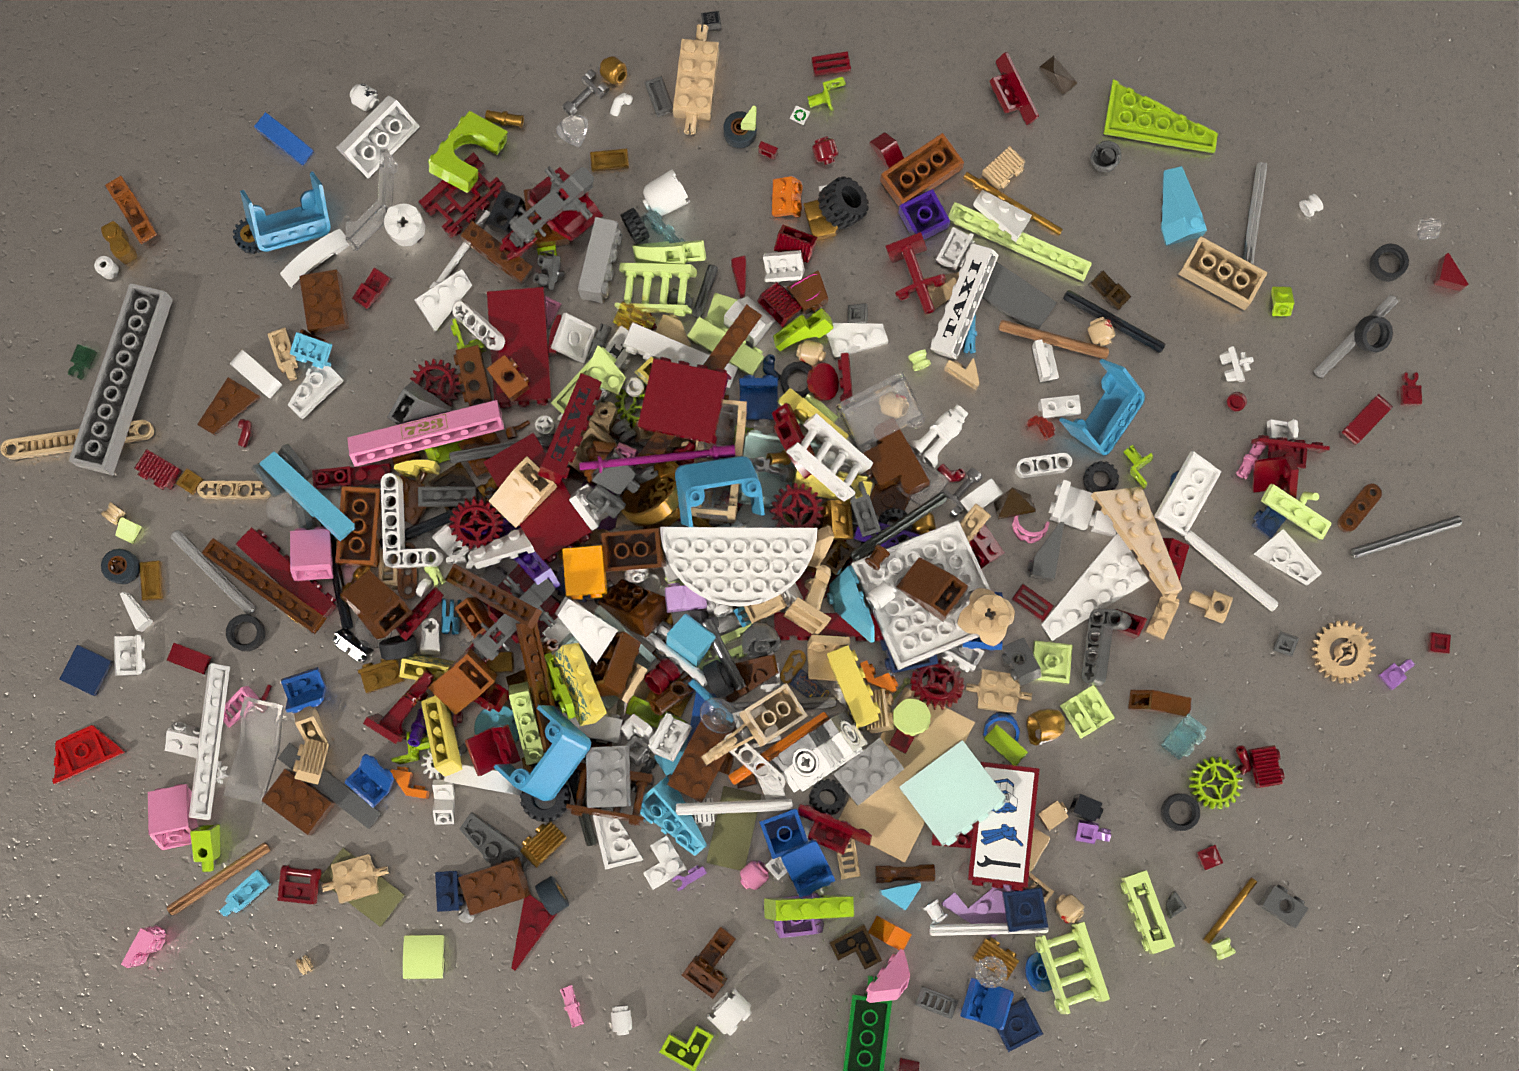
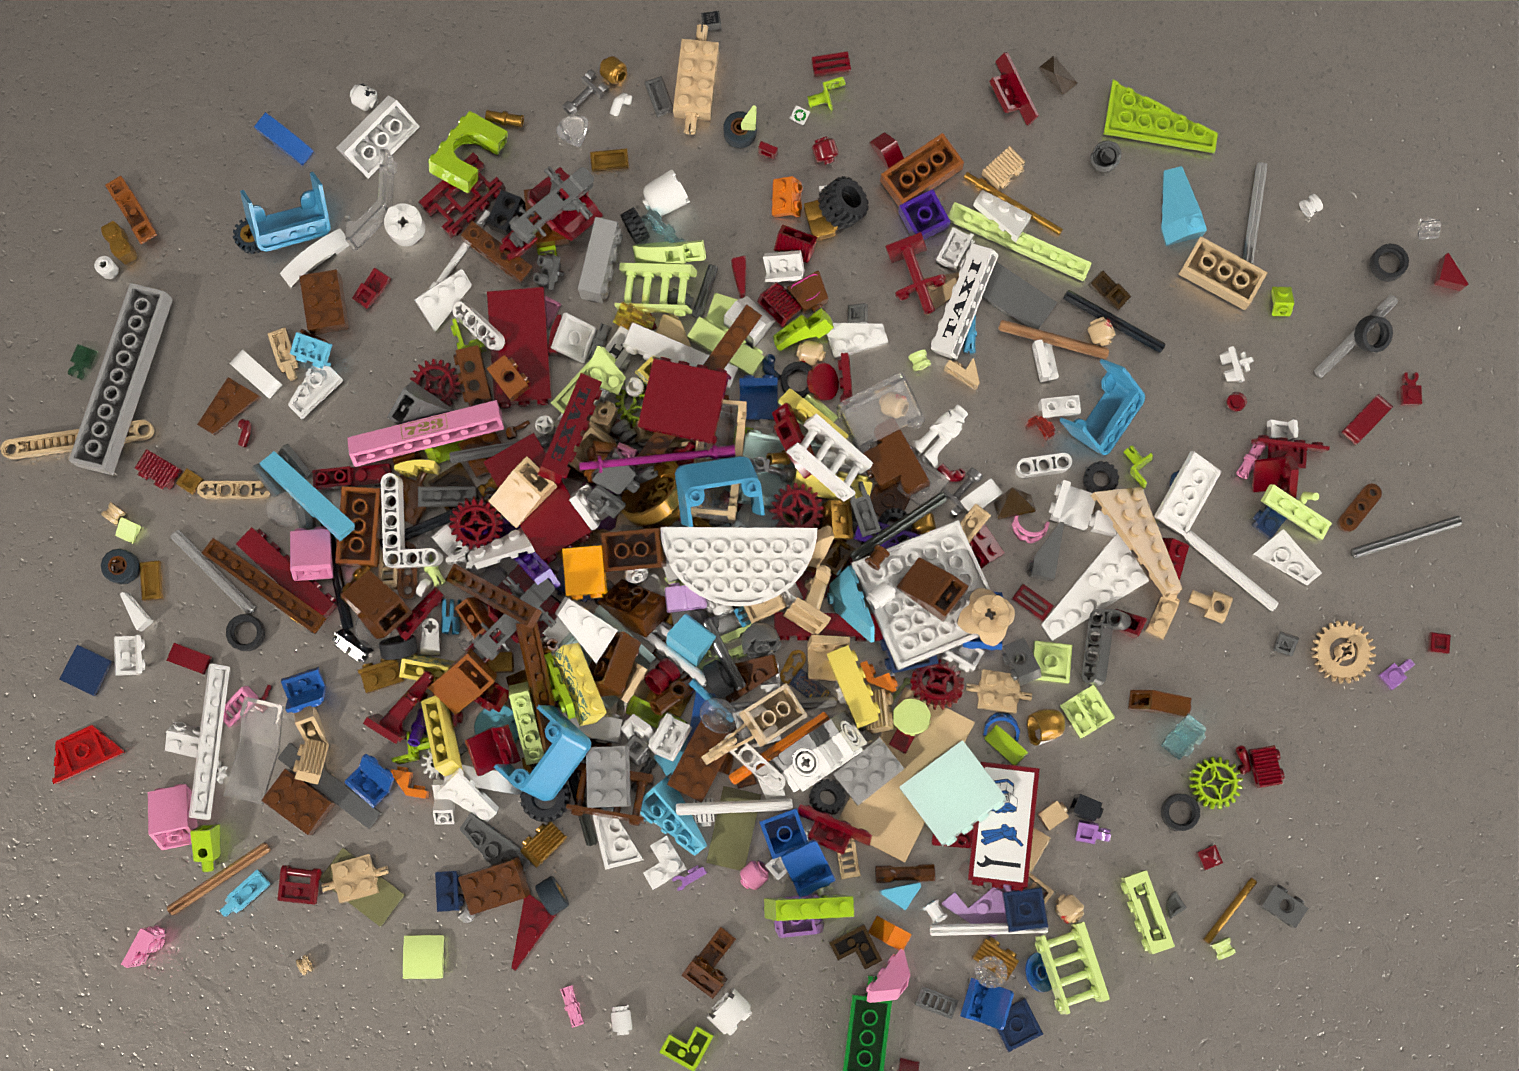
(464, 793): none -> white wing

